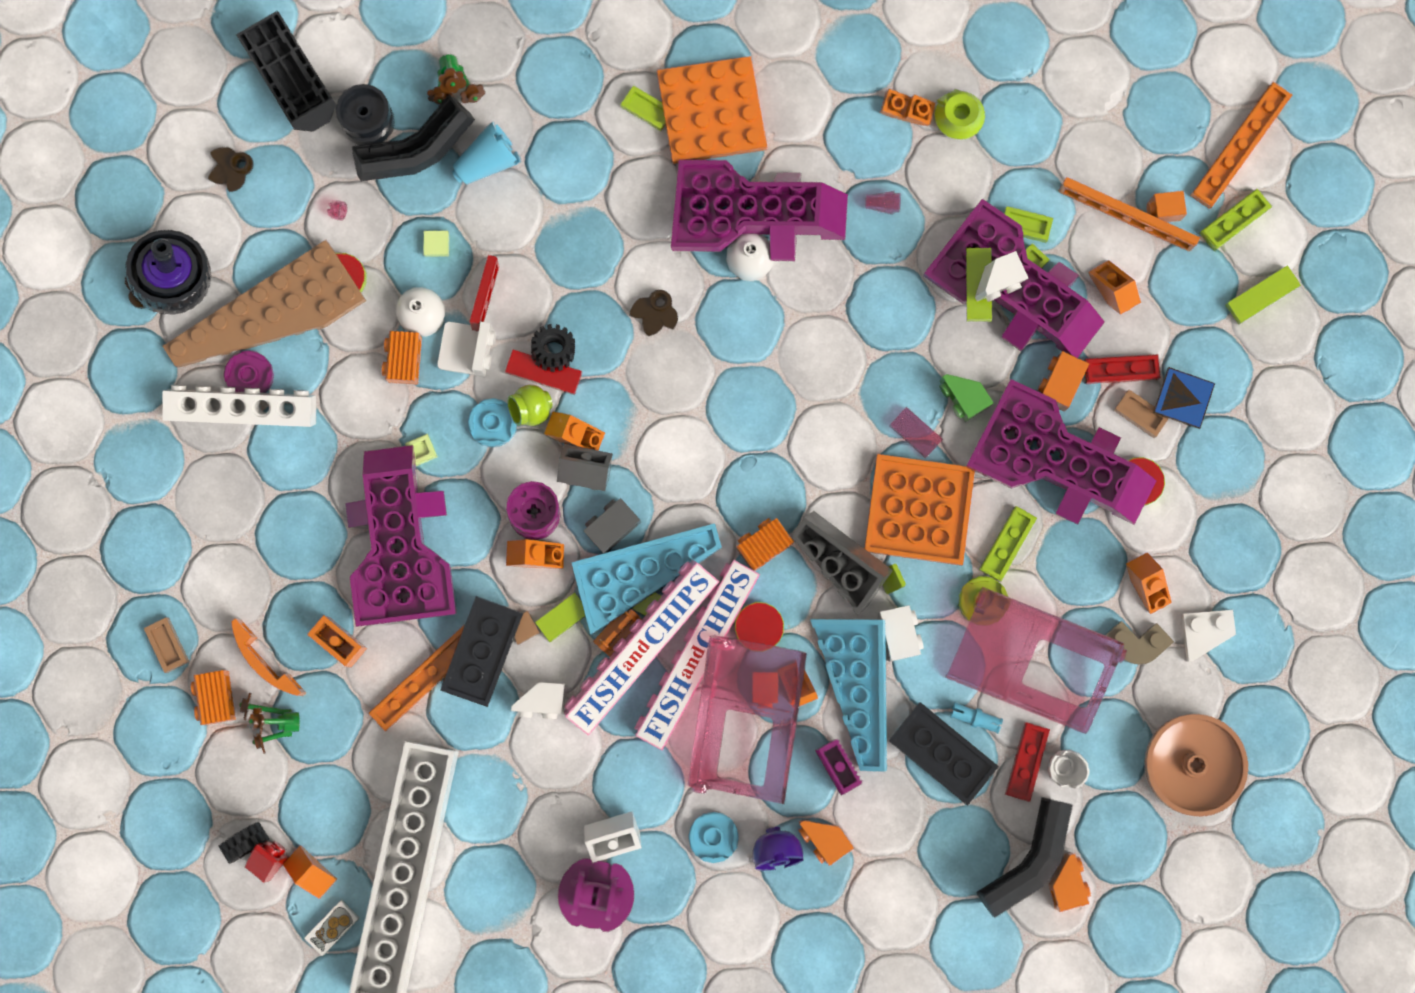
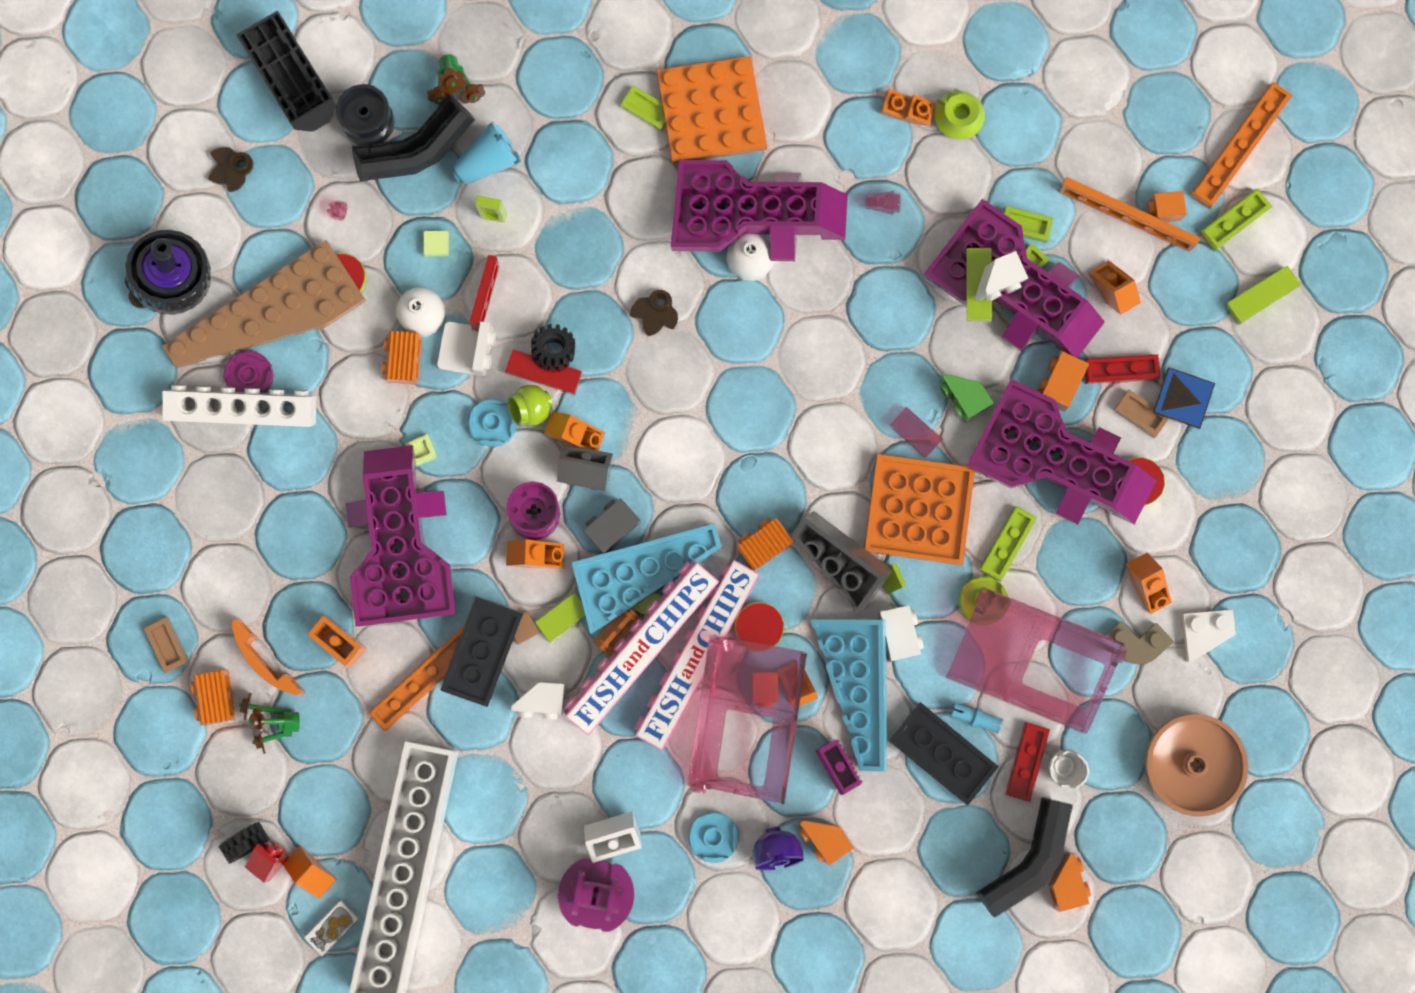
(491, 209): none -> lime tile

